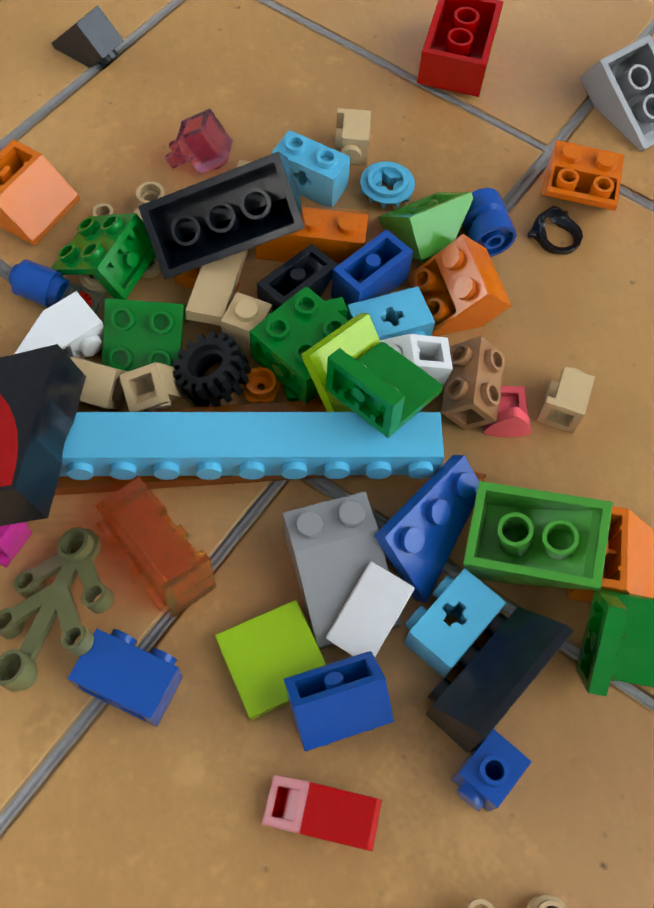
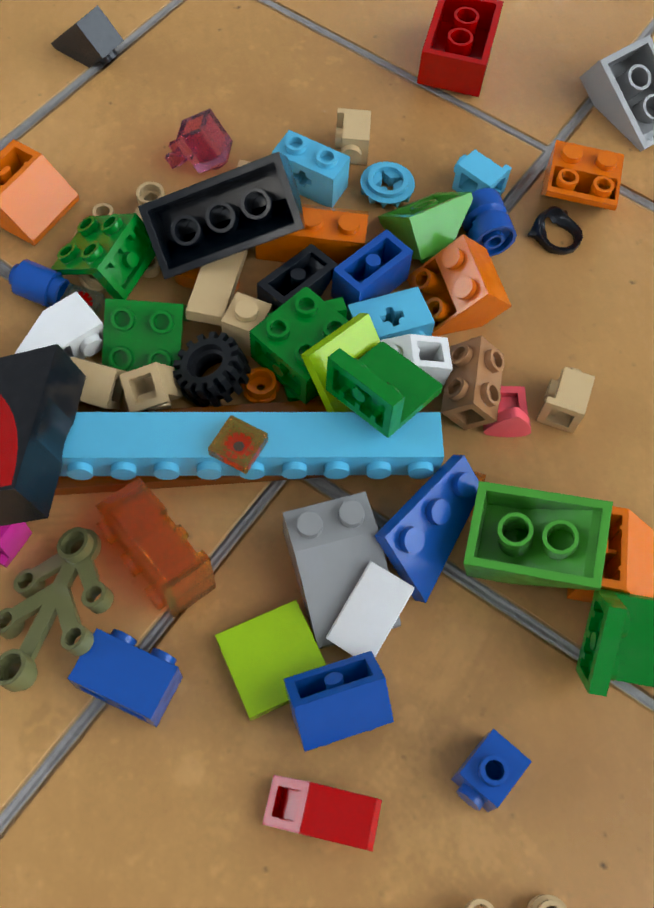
(238, 444): none -> clear orange tile
(445, 645): medium azure brick -> none
(479, 172): none -> medium azure brick
(495, 675): black slope -> none

